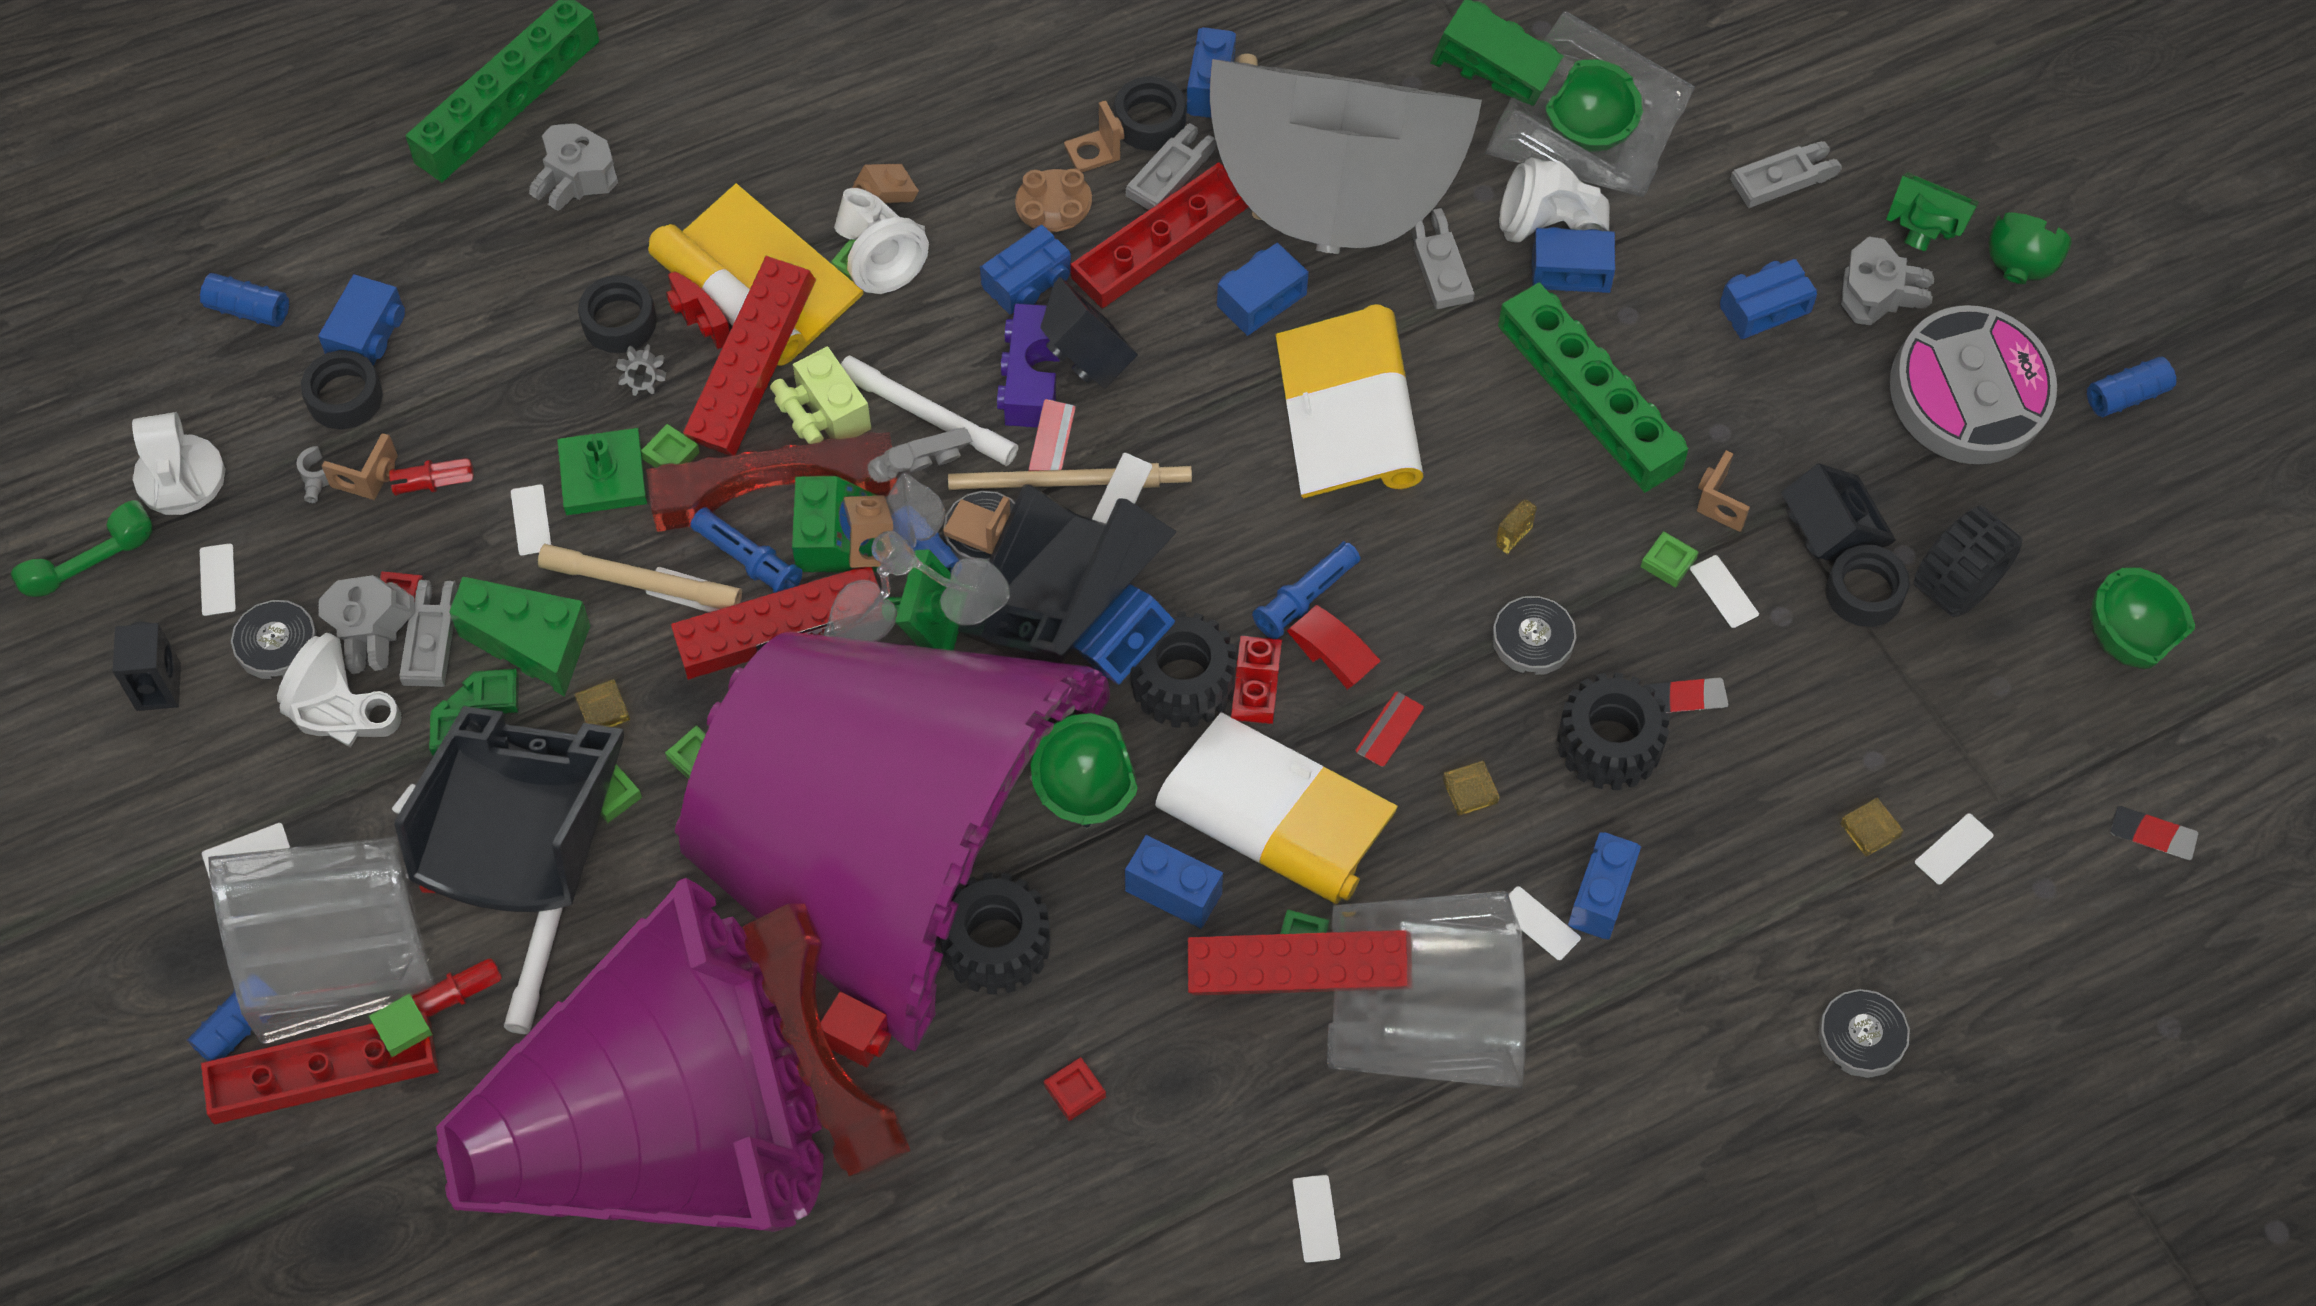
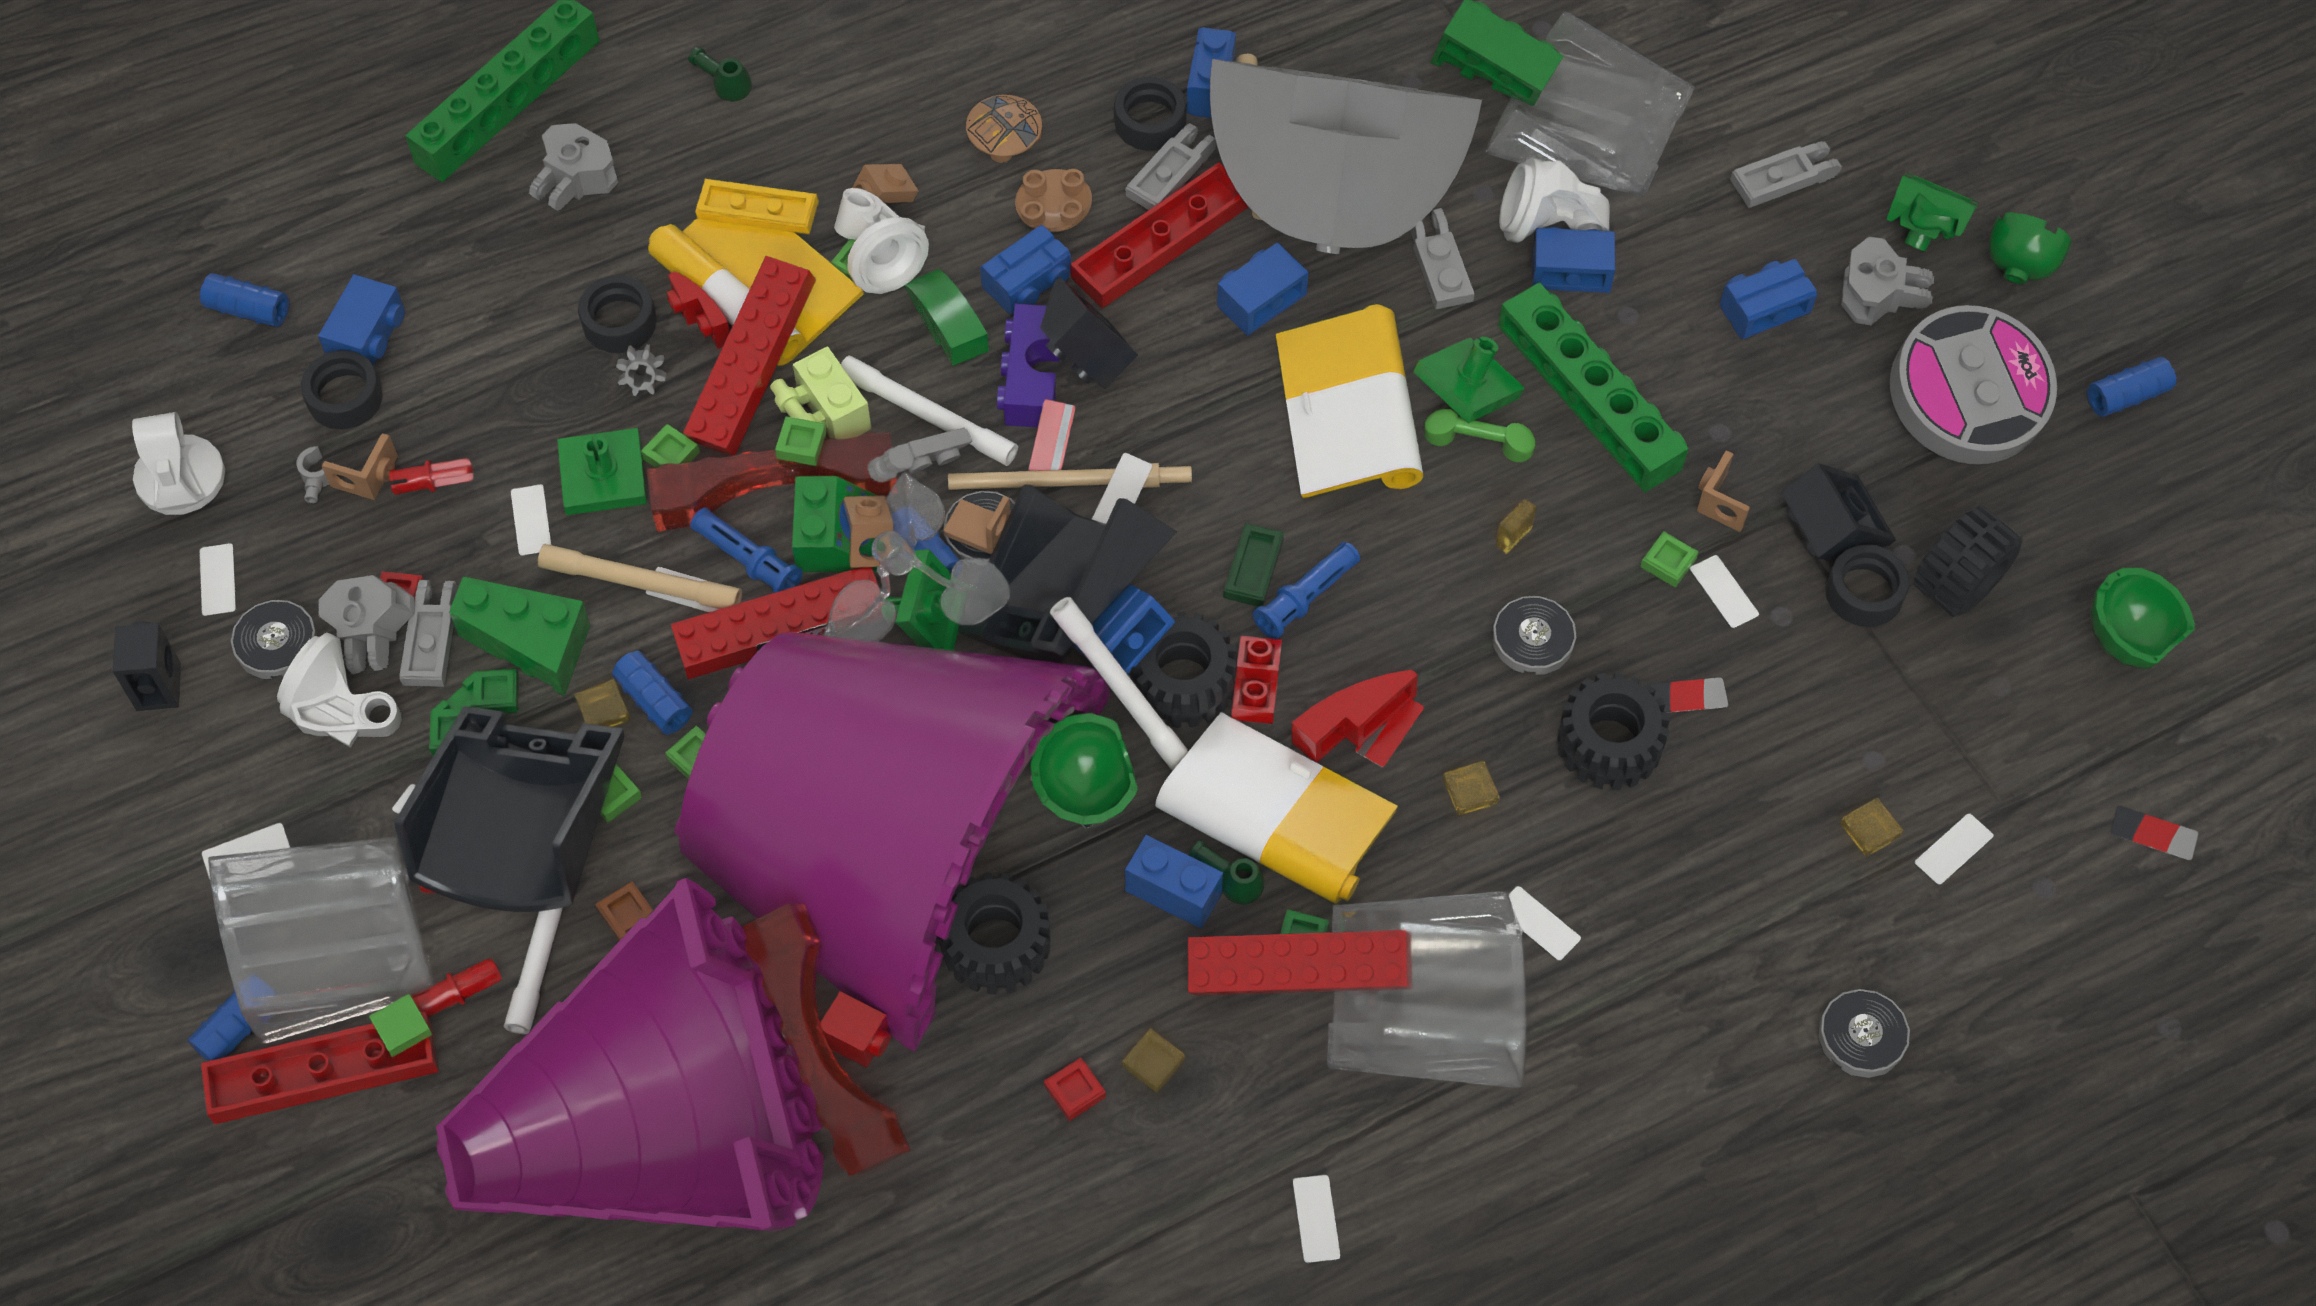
(129, 530): green piece -> none
(623, 909): none -> dark orange tile
(652, 692): none -> blue axle
(731, 78): none -> dark green bar
(757, 206): none -> yellow tile
(800, 441): none -> bright green tile
(948, 316): none -> green slope
(1004, 126): none -> medium nougat dish
(1081, 633): none -> white piece
(1105, 139): medium nougat bracket -> none
(1153, 1060): none -> clear yellow tile
(1234, 888): none -> dark green bar
(1253, 565): none -> dark green tile
(1340, 648): red slope -> none
(1353, 713): none -> red slope
(1469, 378): none -> green tile
(1516, 438): none -> bright green bar
(1595, 106): green cylinder -> none
(1604, 885): blue brick -> none

